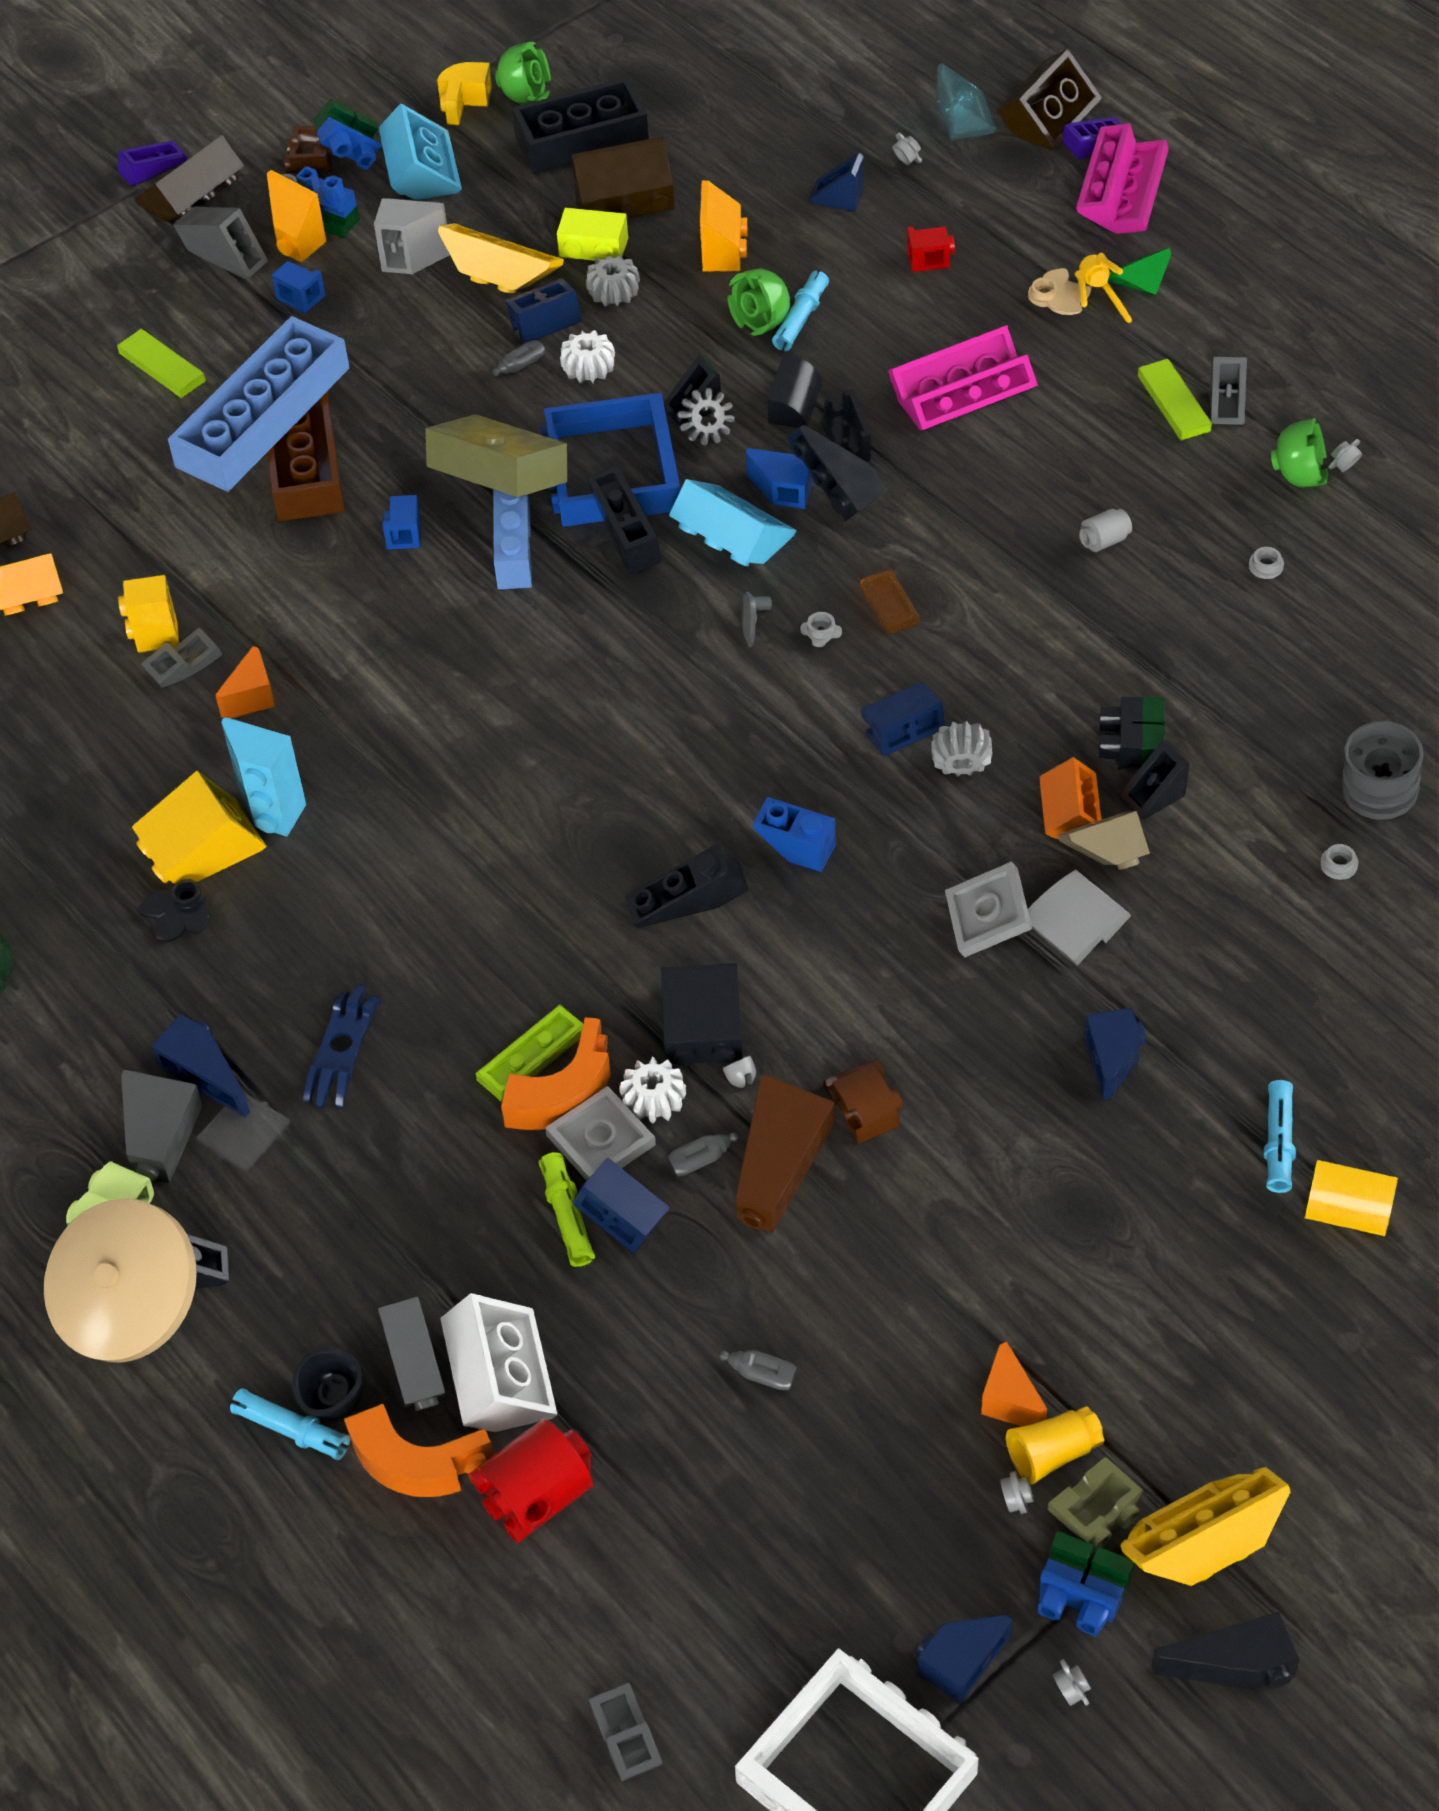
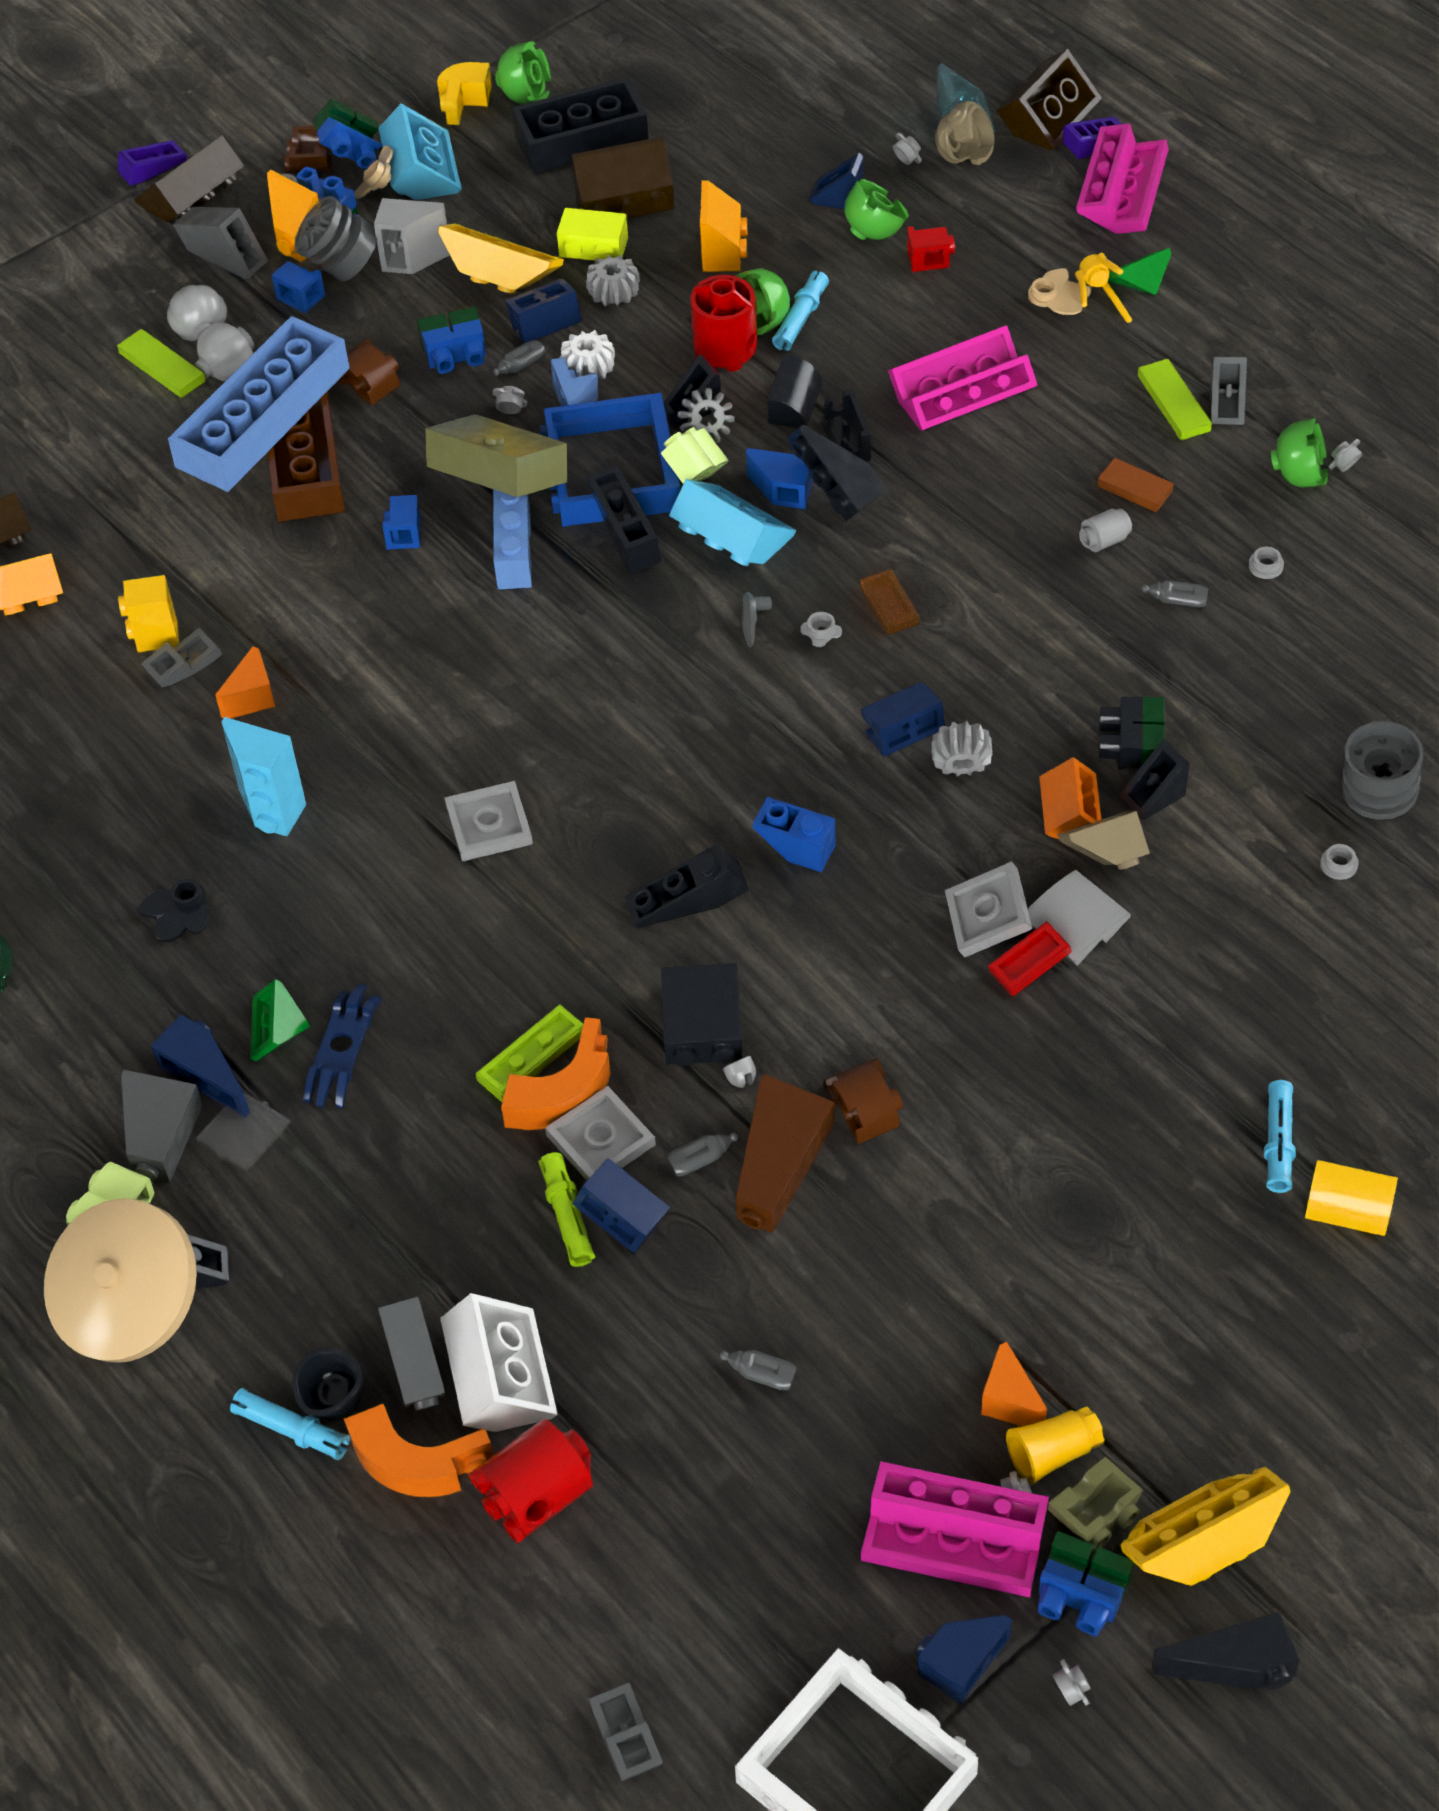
(194, 310): none -> light grey plant
(196, 832): yellow slope -> none
(223, 350): none -> light grey plant
(274, 1020): none -> green slope
(335, 239): none -> dark grey wheel
(370, 372): none -> reddish brown cylinder
(377, 174): none -> tan plate
(455, 344): none -> blue hips
(488, 821): none -> light grey plate
(509, 399): none -> light grey plate
(570, 388): none -> medium blue slope
(653, 1090): white gear -> none
(693, 455): none -> yellowish green brick
(724, 321): none -> red cylinder
(872, 212): none -> bright green cylinder
(955, 1529): none -> dark pink slope
(965, 134): none -> dark tan helmet
(1029, 958): none -> red tile
(1113, 1047): dark blue slope -> none
(1135, 485): none -> dark orange tile
(1178, 593): none -> dark grey piece

